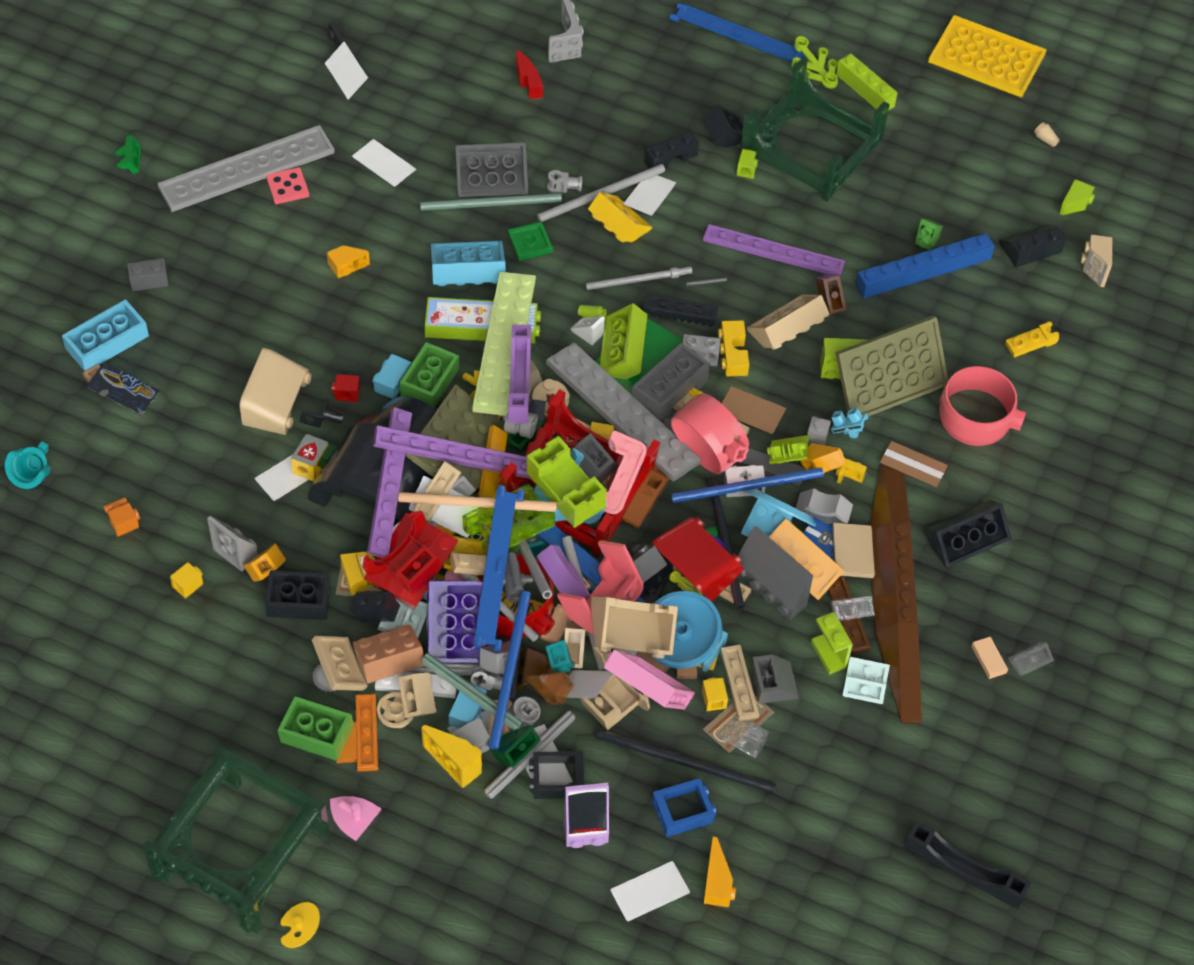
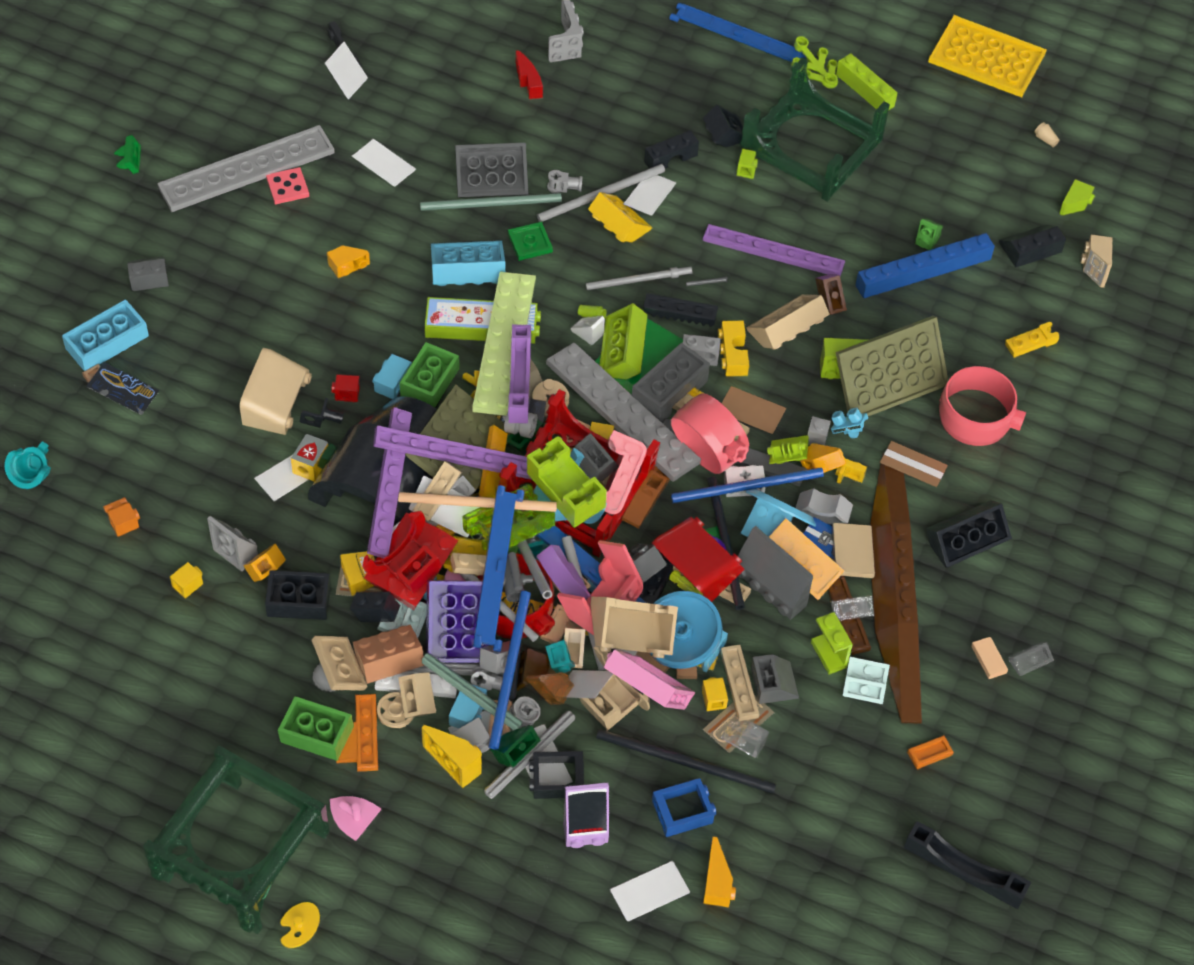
(930, 752): none -> orange tile

